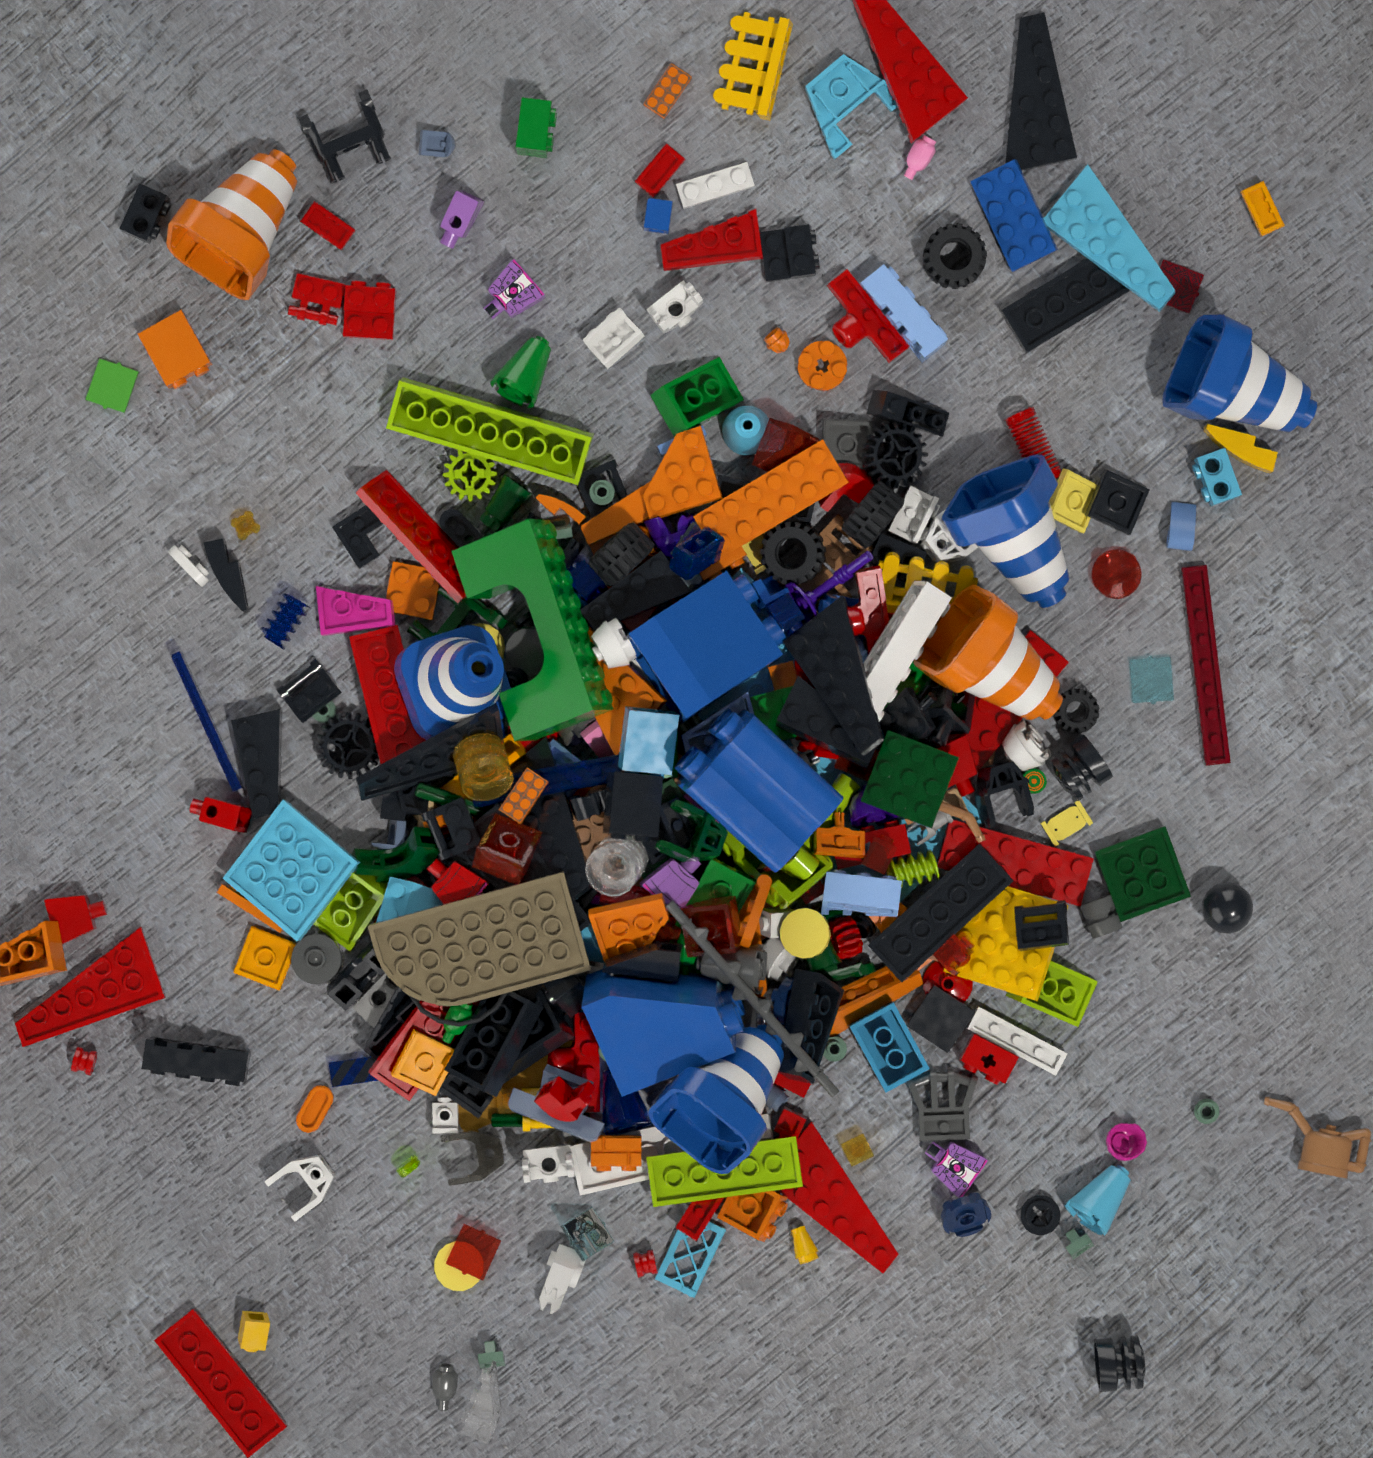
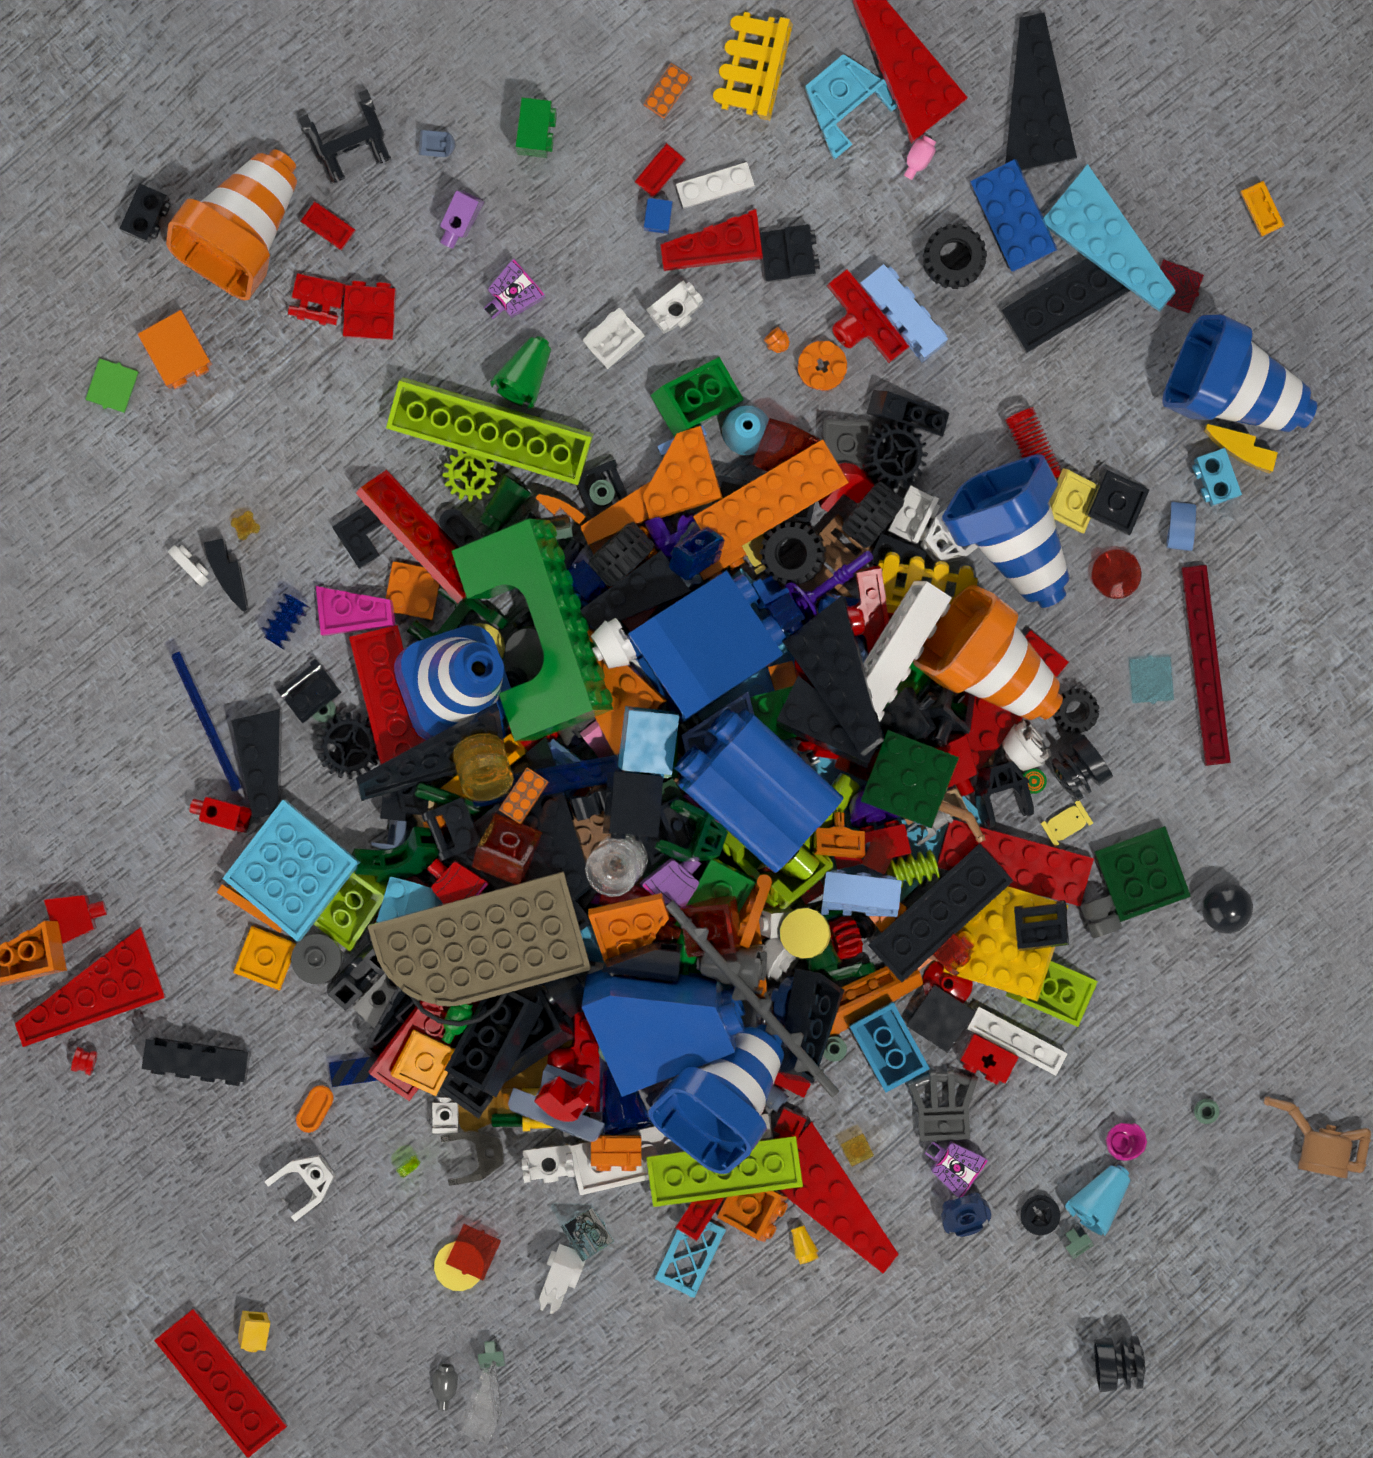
(645, 1263): red wheel -> none

